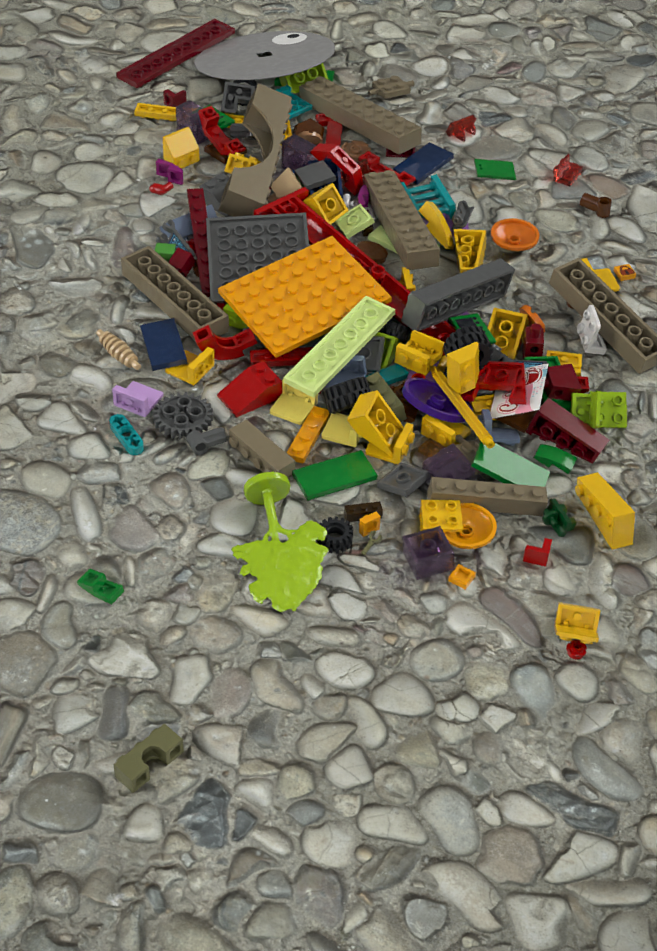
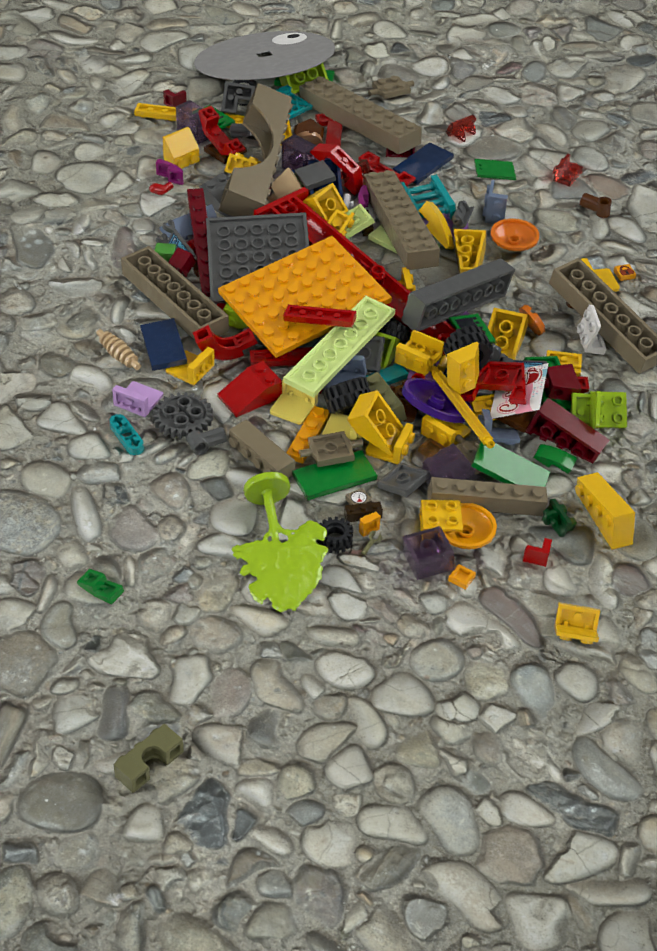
(175, 53): dark red plate -> none
(320, 316): none -> red plate
(331, 448): none -> dark tan plate
(341, 221): none -> yellow bracket
(355, 149): medium nougat tile -> none
(358, 497): none -> tile
(374, 251): reddish brown tile -> none
(494, 205): none -> sand blue bracket
(533, 338): dark red torso -> none
(576, 649): red plate -> none

